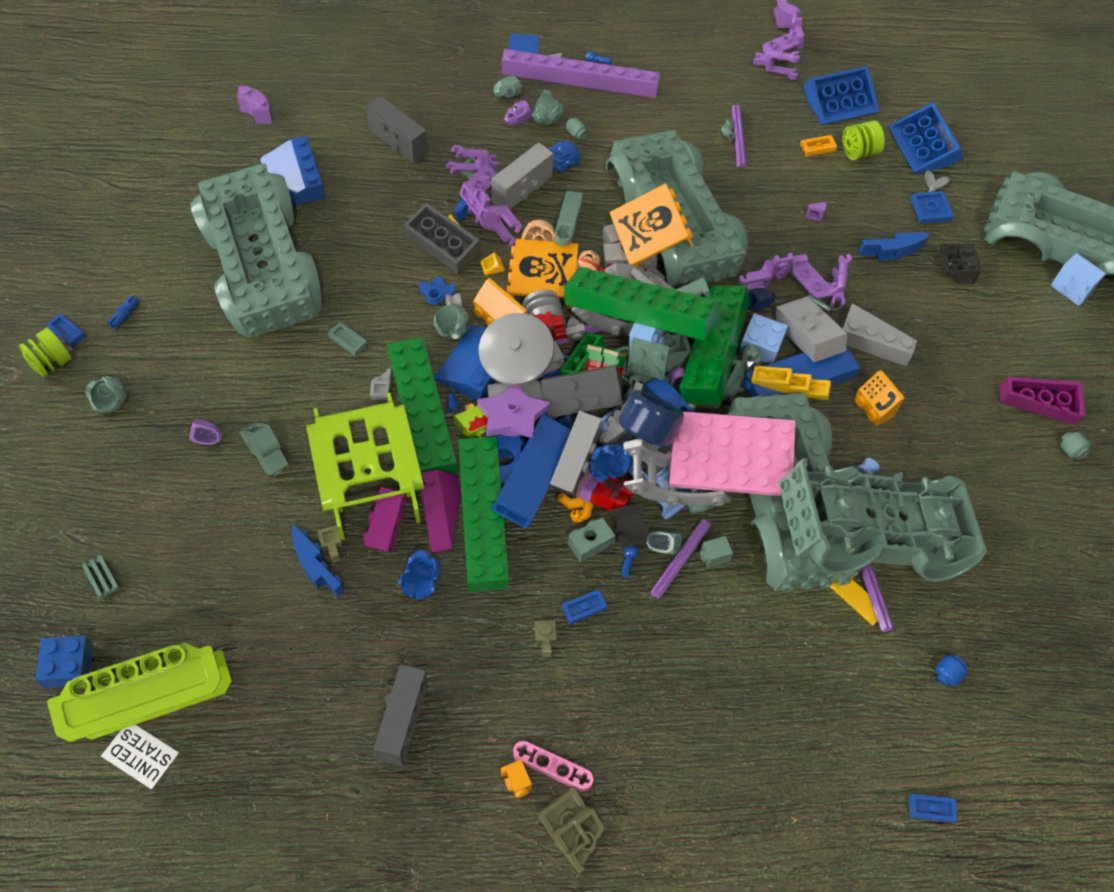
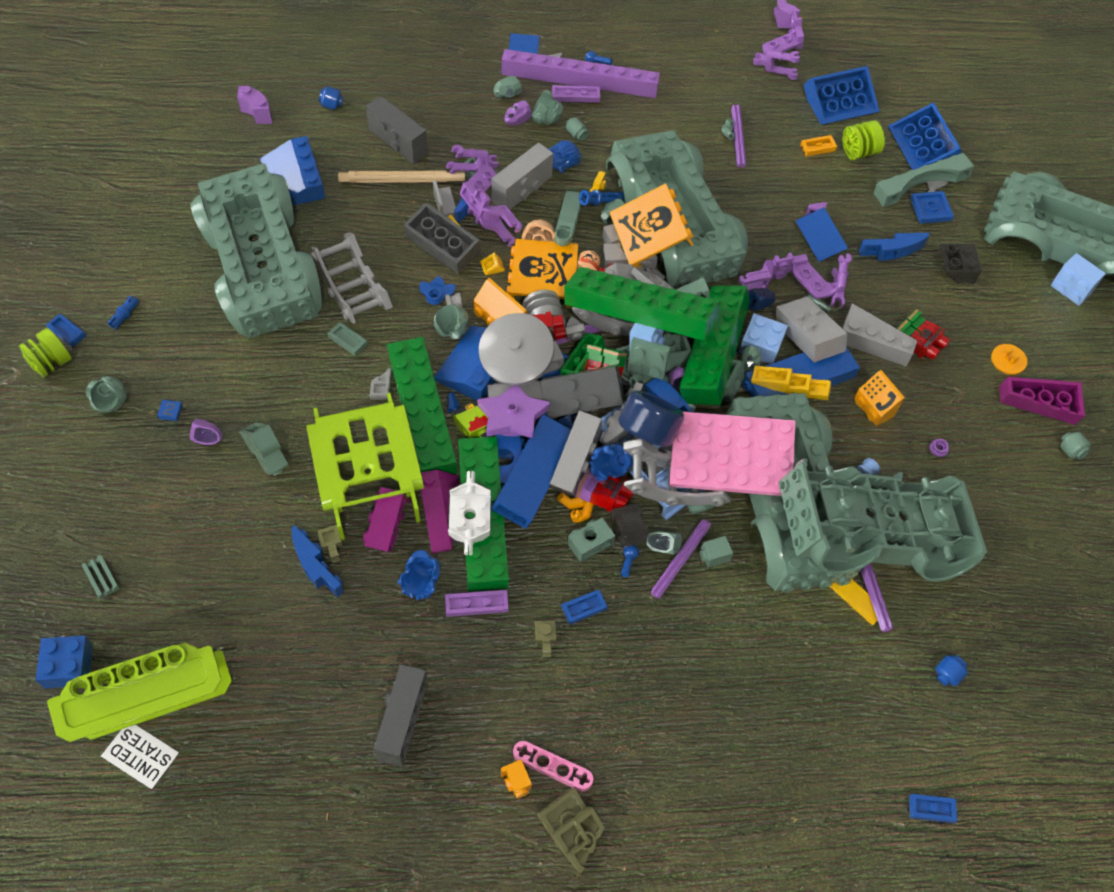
(169, 410): none -> blue tile
(330, 98): none -> blue head
(366, 278): none -> light grey fence
(399, 176): none -> tan piece
(444, 200): none -> light grey panel
(465, 499): none -> white plate
(476, 603): none -> medium lavender plate
(576, 93): none -> medium lavender plate
(597, 197): none -> blue pin
(599, 182): none -> yellow plate
(605, 213): none -> sand green rock
(821, 234): none -> blue sticker
(925, 333): none -> hips
(940, 443): none -> medium lavender plate
(950, 169): none -> sand green arch
(1009, 359): none -> light orange piece

